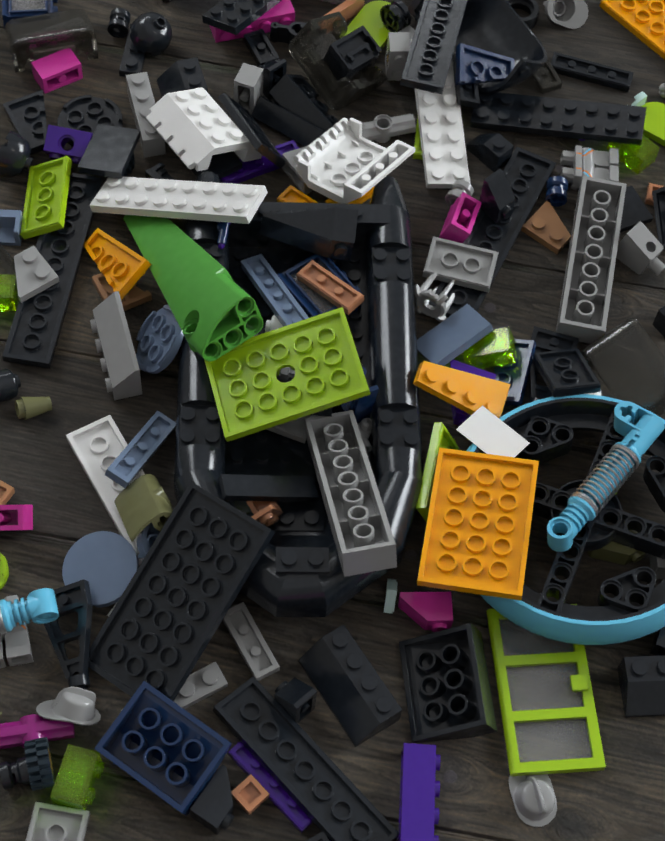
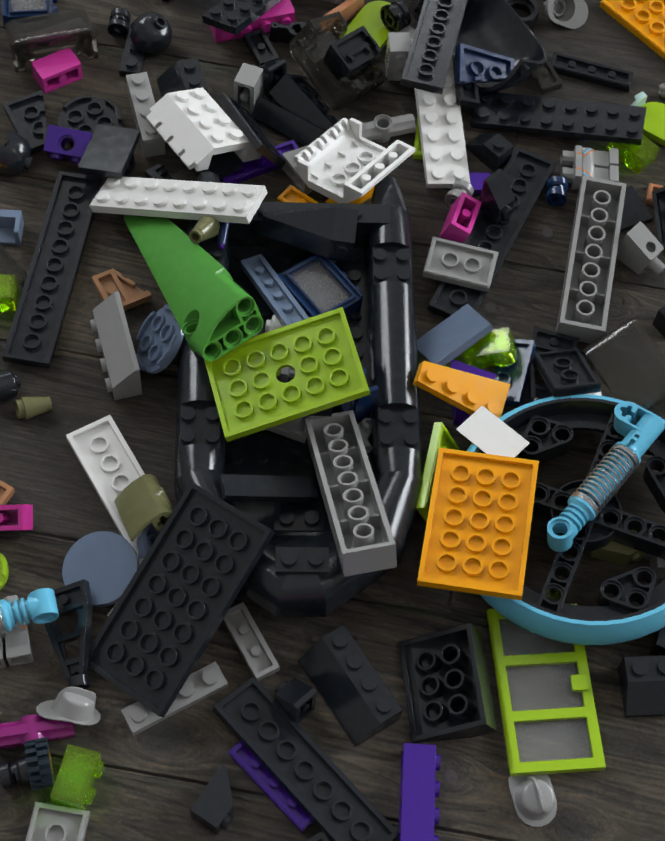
(33, 273): light grey wing -> none
(46, 197): lime tile -> none
(116, 261): light orange wing -> none
(140, 449): sand blue plate -> none
(164, 747): dark blue slope -> none
(206, 228): none -> olive cone
(249, 794): nougat plate -> none
(265, 511): nougat bracket -> none
(330, 287): nougat tile -> none
(390, 596): light aqua tile -> none
(423, 297): light grey piece -> none
(428, 609): dark pink slope -> none
(477, 180): none -> dark purple tile
(547, 228): medium nougat wing -> none

